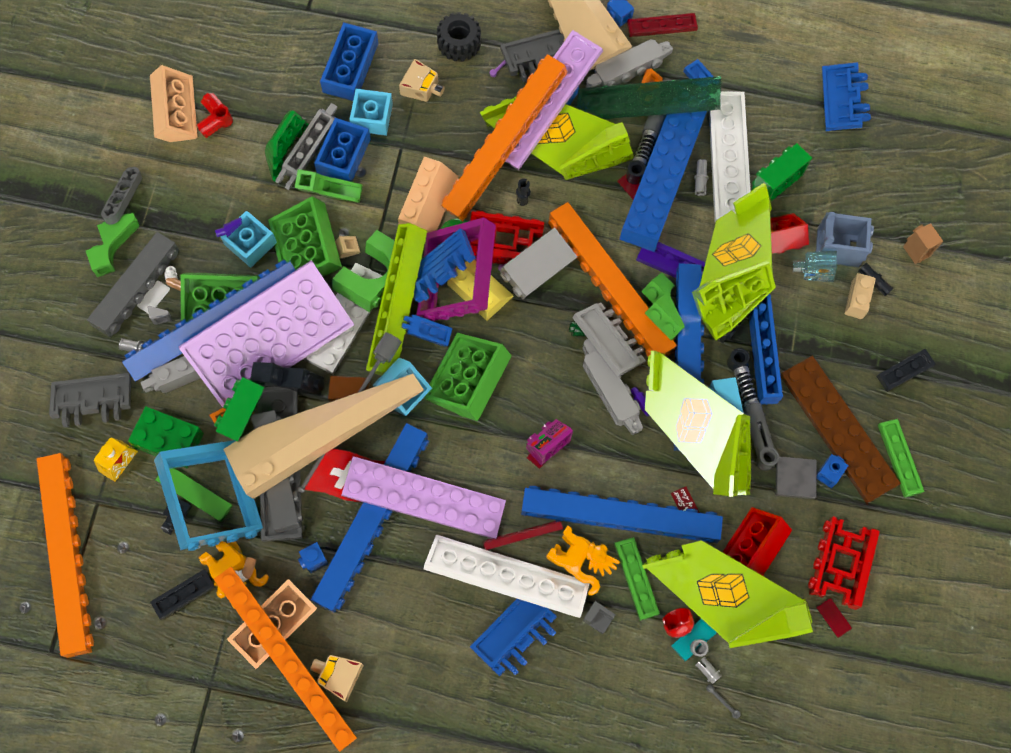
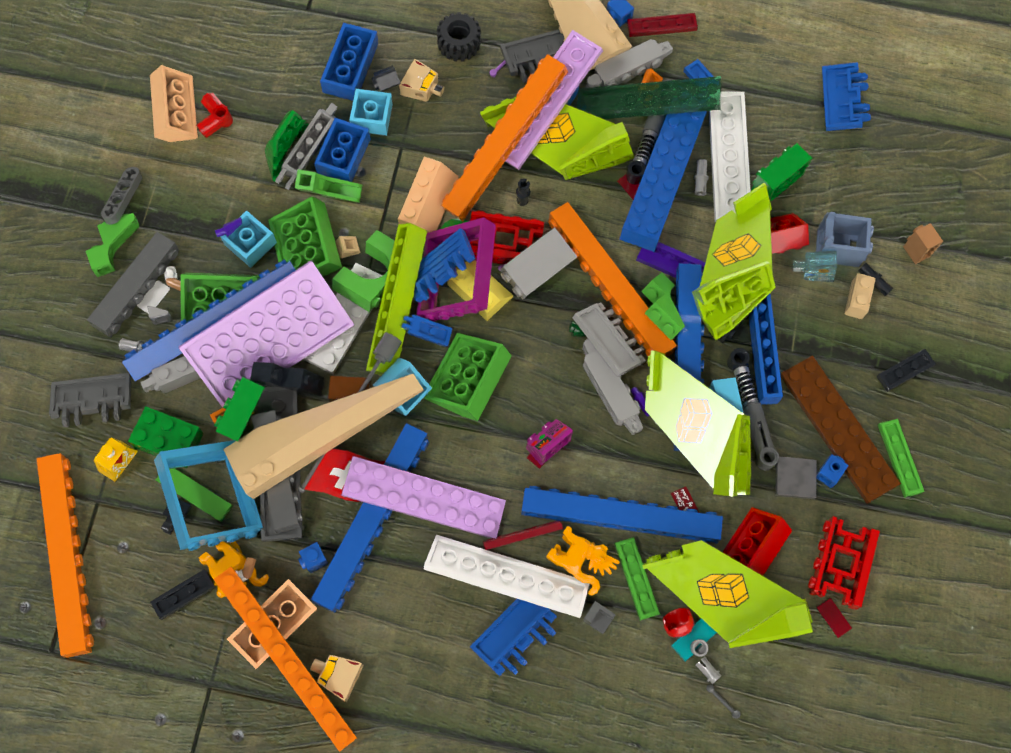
(385, 79): none -> brick

